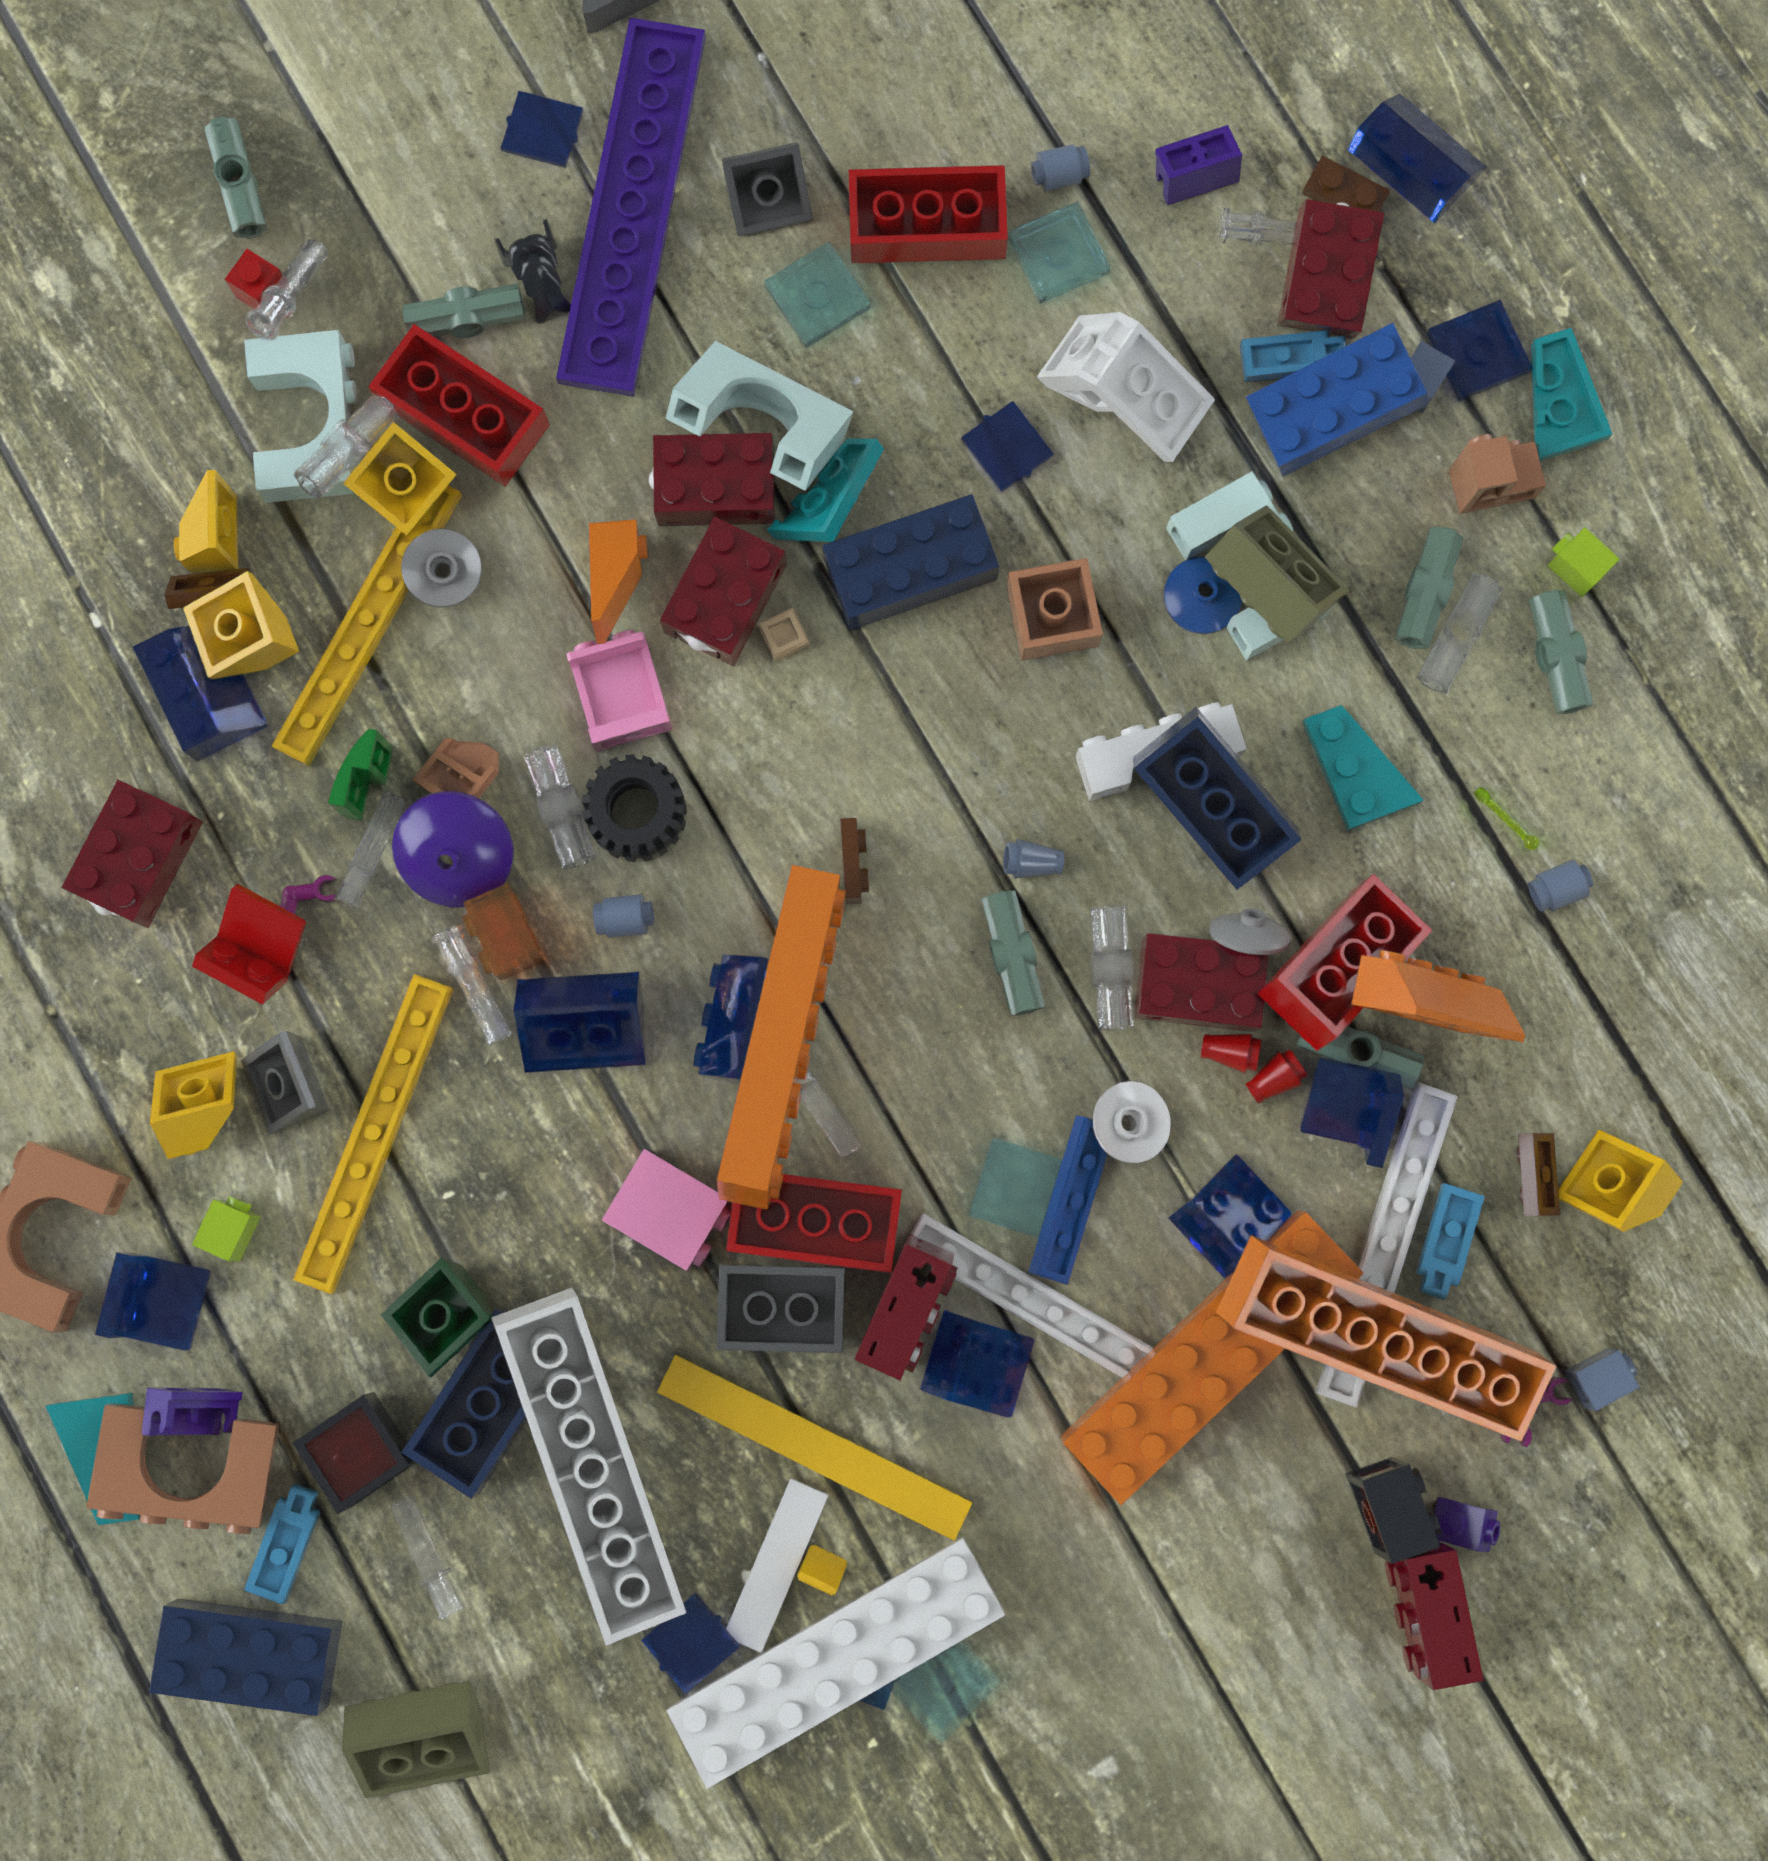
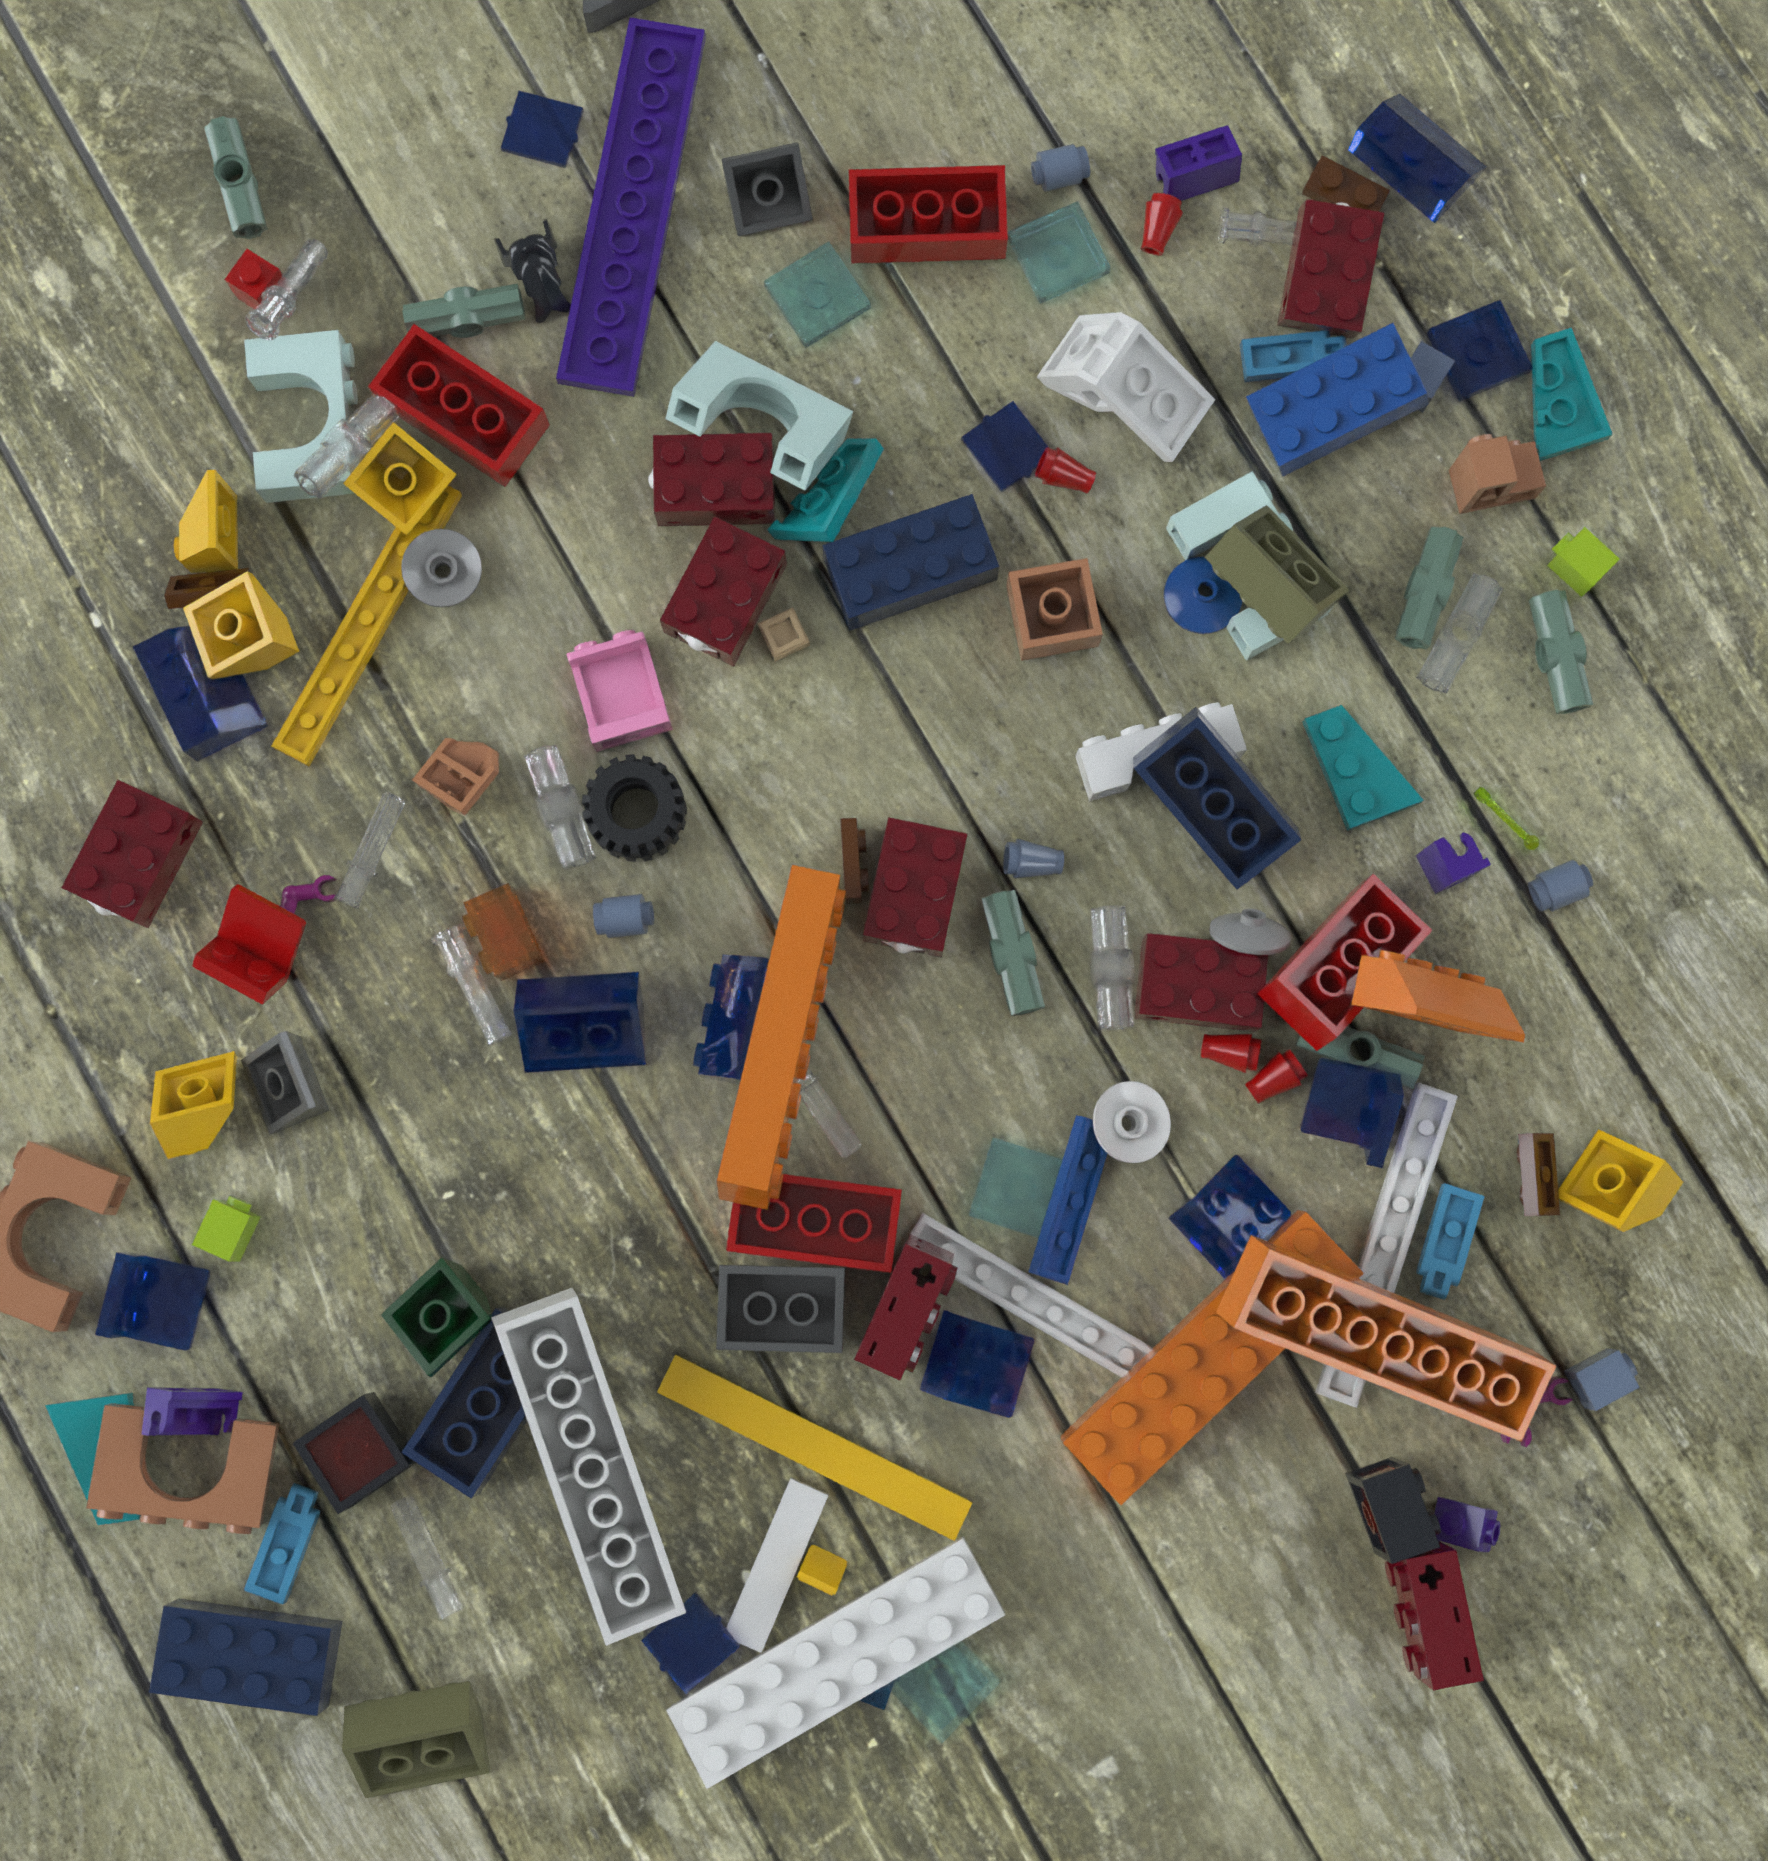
(364, 764): green slope -> none
(373, 1134): yellow tile -> none
(455, 827): dark purple dish -> none
(614, 571): orange slope -> none
(668, 1211): bright pink panel -> none
(914, 887): none -> dark red piece
(1063, 471): none -> red cone
(1160, 221): none -> red cone
(1448, 869): none -> dark purple hinge

